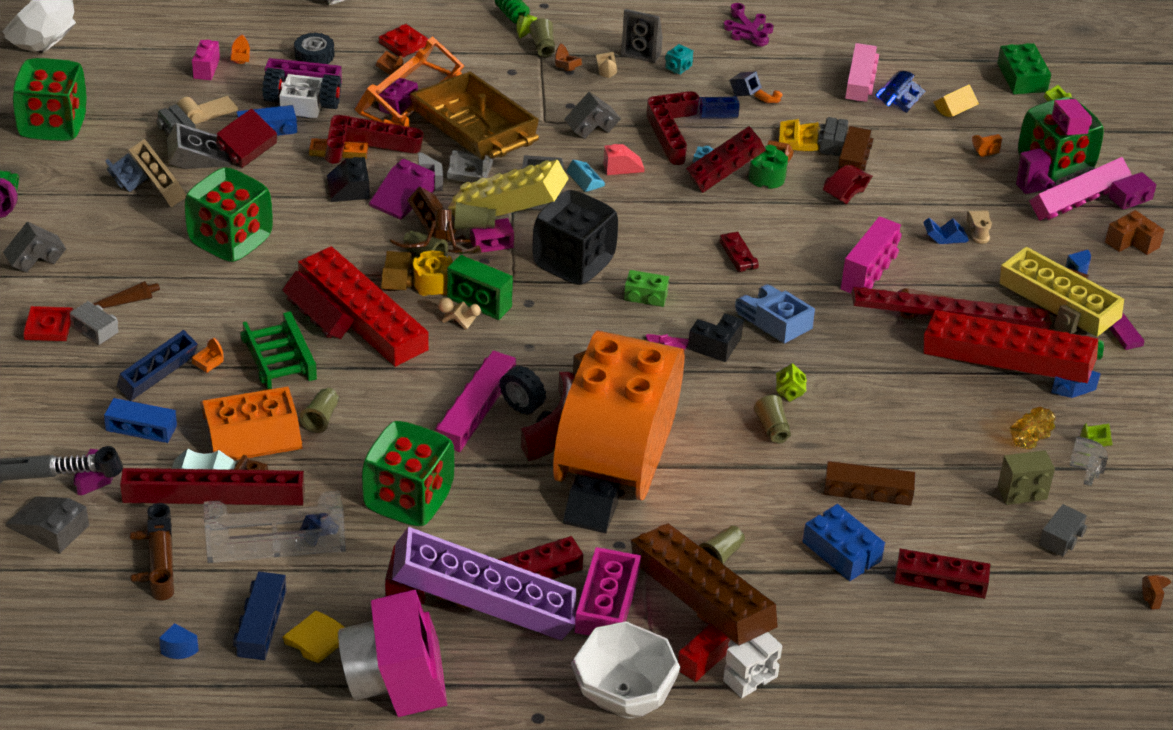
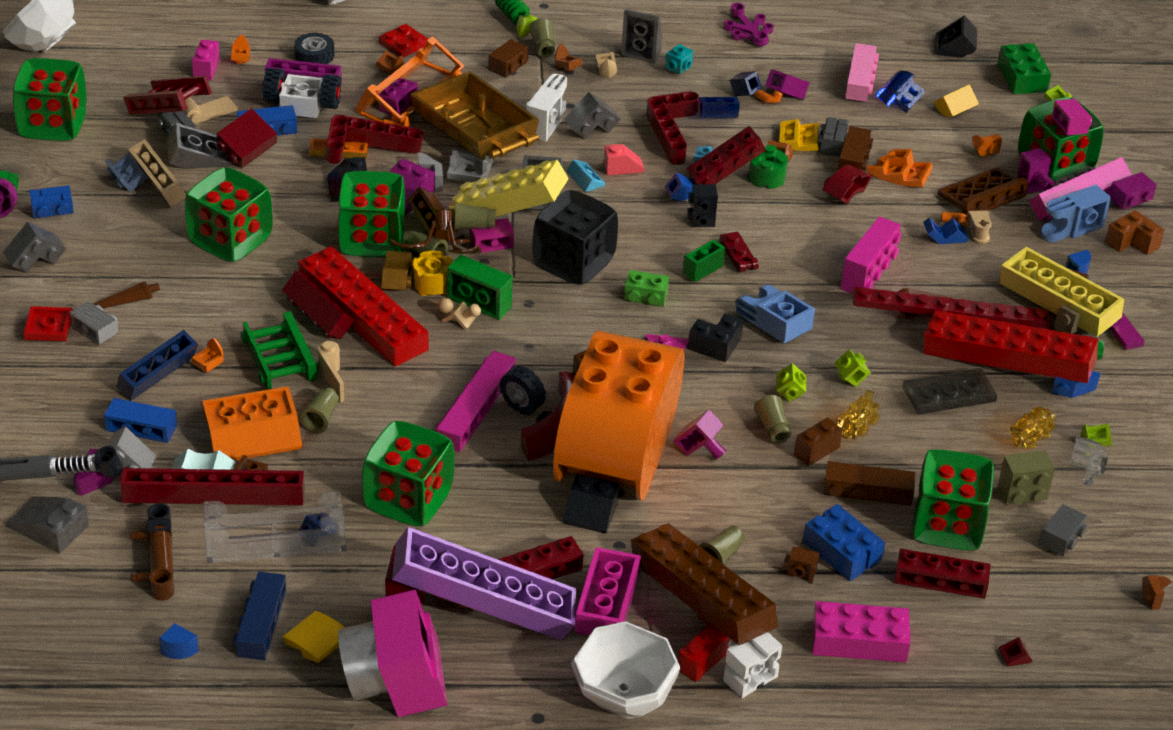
(51, 201): none -> blue brick
(131, 450): none -> light grey brick
(167, 95): none -> dark red fence
(329, 365): none -> tan door
(371, 213): none -> green piece
(508, 58): none -> reddish brown brick
(548, 105): none -> white brick
(679, 187): none -> blue brick
(701, 433): none -> magenta brick
(703, 205): none -> black brick
(703, 260): none -> green brick
(787, 84): none -> magenta slope
(802, 563): none -> reddish brown brick
(818, 441): none -> reddish brown brick
(852, 367): none -> lime brick
(859, 416): none -> clear yellow brick
(861, 631): none -> dark pink brick
(901, 169): none -> orange slope
(949, 391): none -> clear smoke plate
(953, 499): none -> green piece
(957, 39): none -> black slope
(961, 218): none -> orange arm
(988, 198): none -> reddish brown fence
(1015, 652): none -> dark red slope
(1076, 214): none -> medium blue brick

